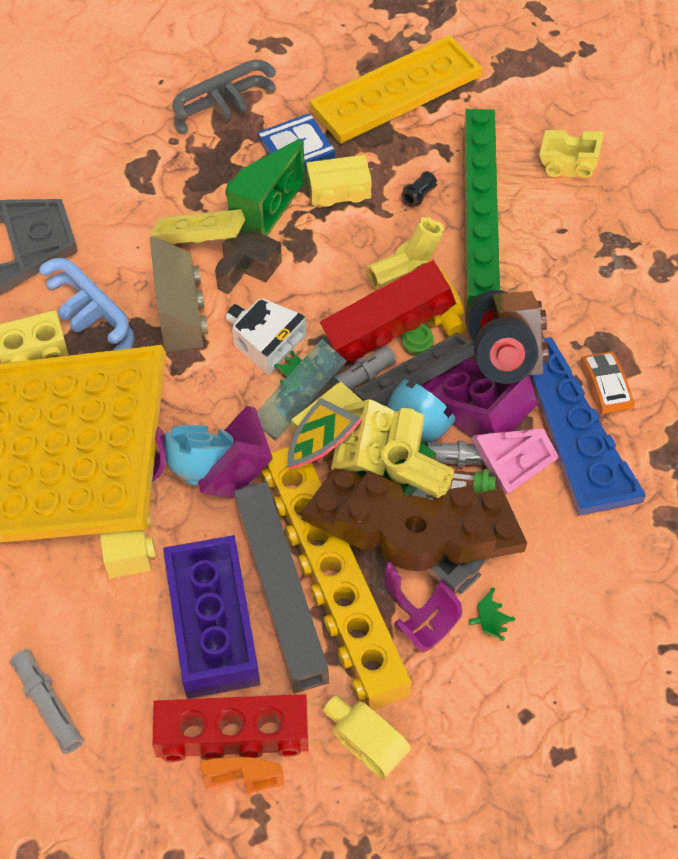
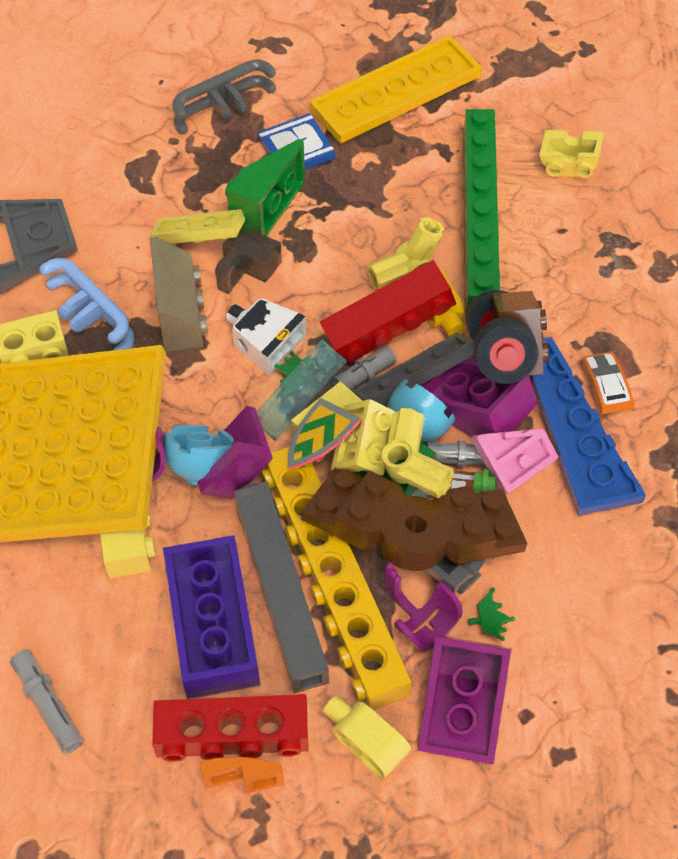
(338, 180): light yellow brick -> none
(414, 193): black pin -> none
(418, 339): bright green plate -> none
(465, 699): none -> magenta slope

